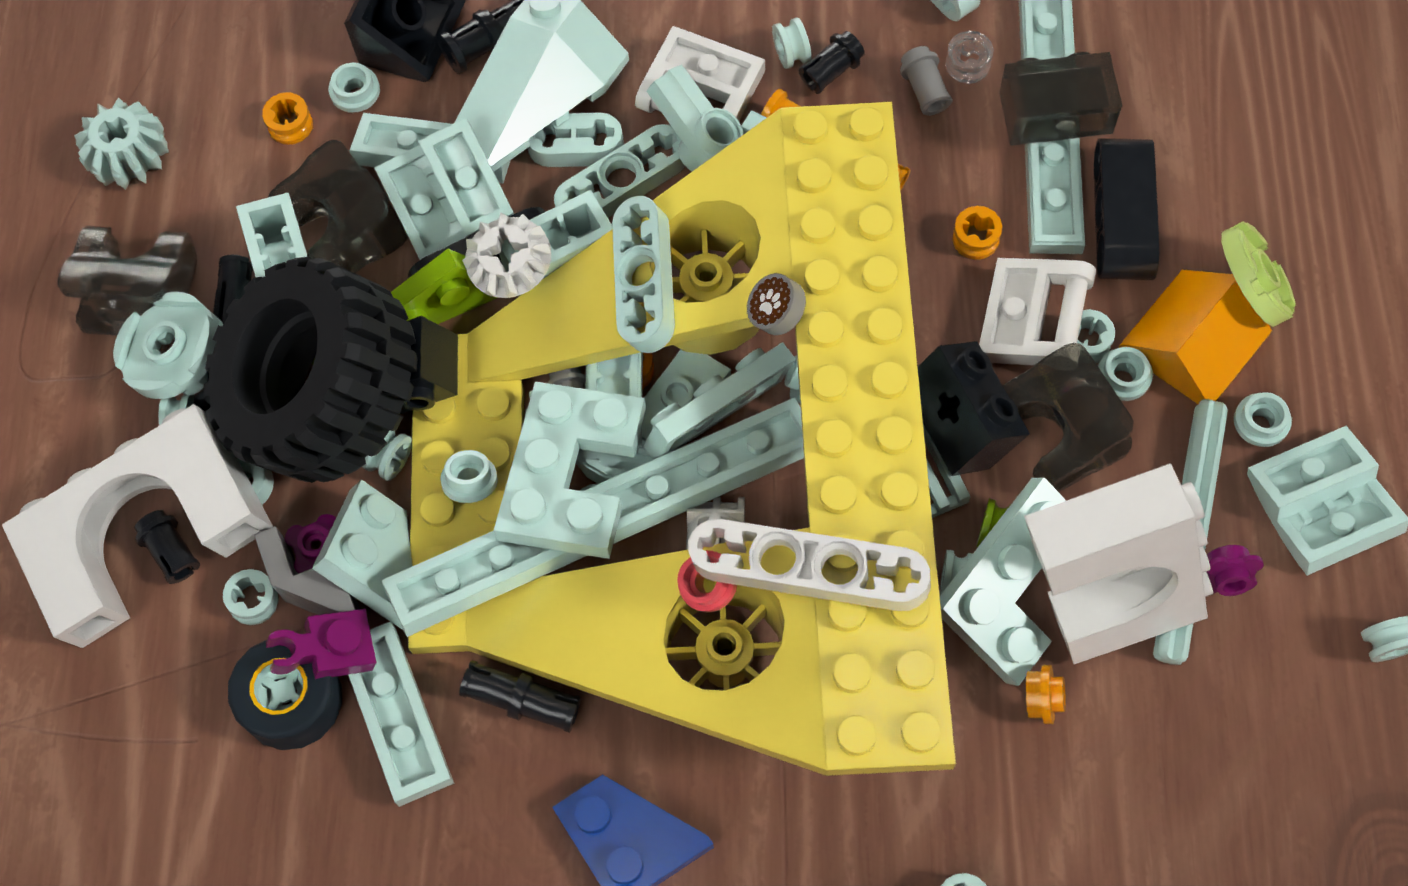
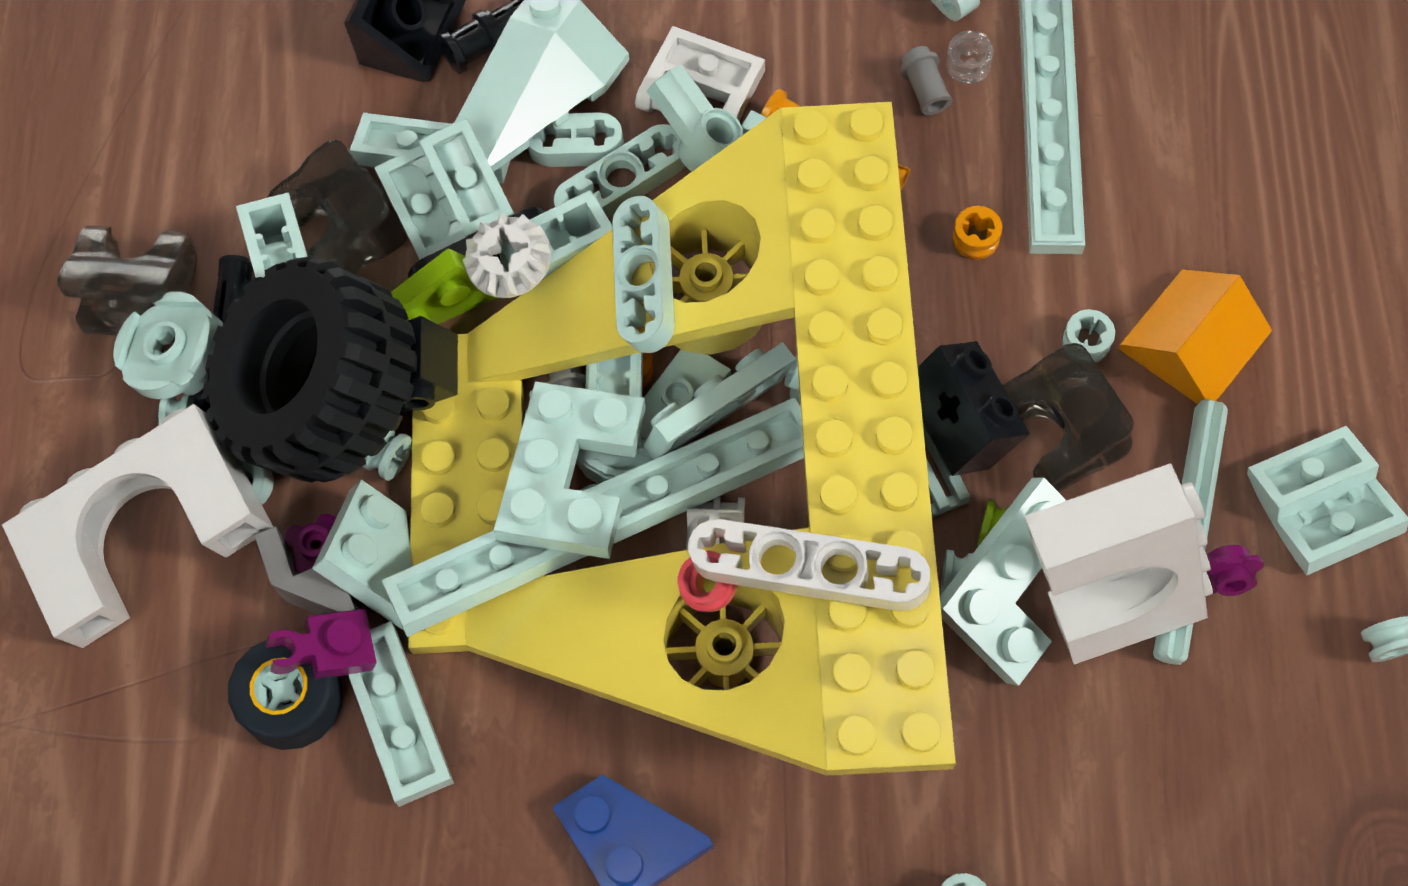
(121, 143): light aqua gear -> none
(159, 535): black pin -> none
(239, 611): light aqua bush -> none
(286, 104): light orange bush -> none
(350, 77): light aqua plate -> none
(468, 477): light aqua plate -> none
(520, 696): black pin -> none
(776, 304): tile -> none
(791, 43): light aqua bush -> none
(832, 61): black pin -> none
(1020, 304): white plate -> none
(1045, 694): light orange plate -> none
(1060, 98): clear smoke brick -> none
(1126, 209): black beam -> none
(1134, 363): light aqua plate -> none
(1258, 278): yellowish green tile -> none
(1268, 406): light aqua plate -> none

